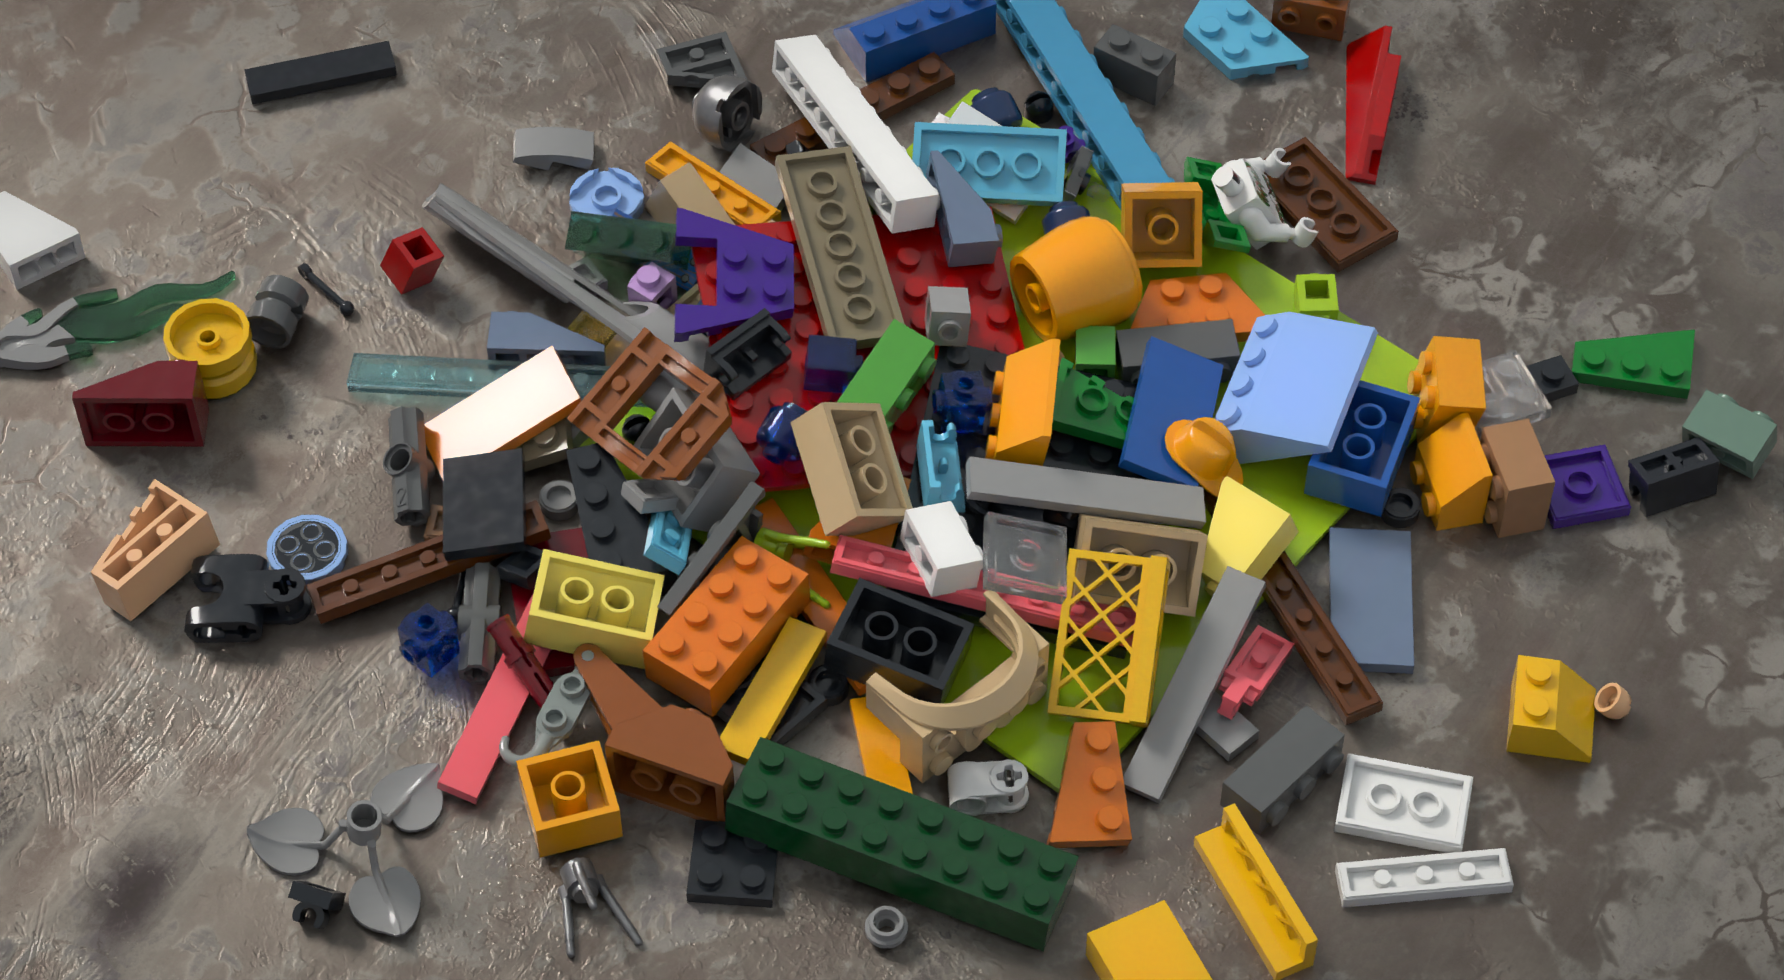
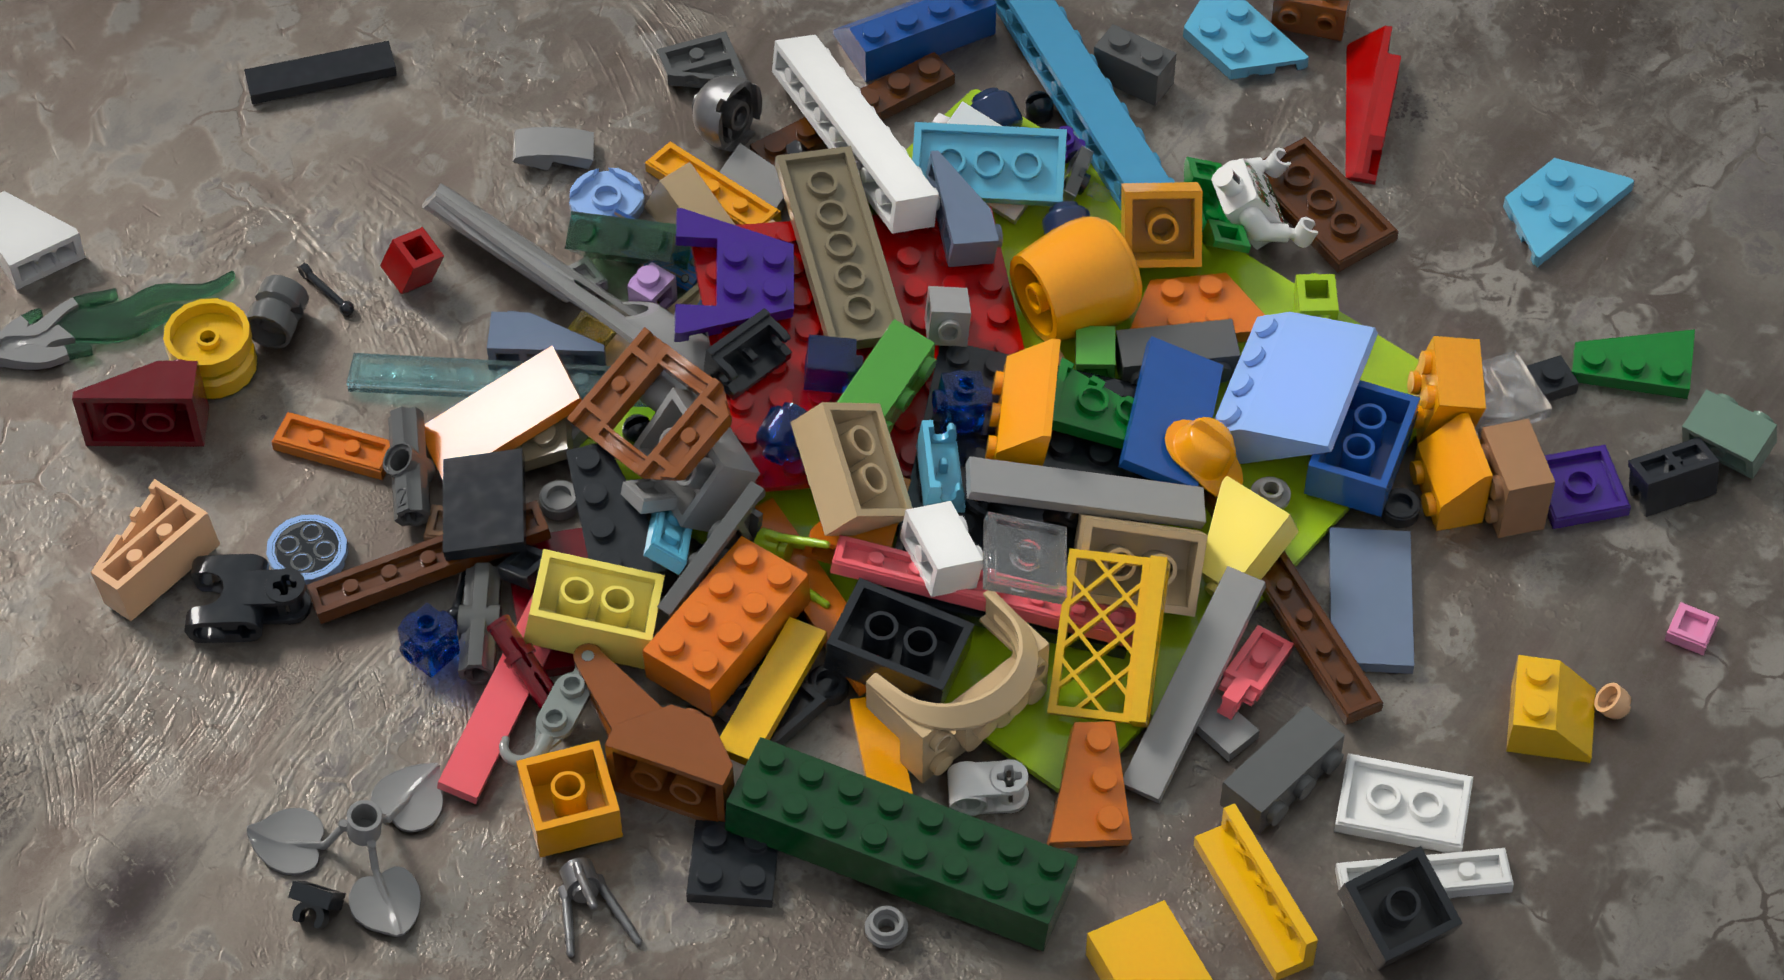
(331, 445): none -> orange tile
(1273, 485): none -> light grey plate
(1399, 907): none -> black brick
(1561, 204): none -> medium azure wing
(1691, 628): none -> bright pink tile

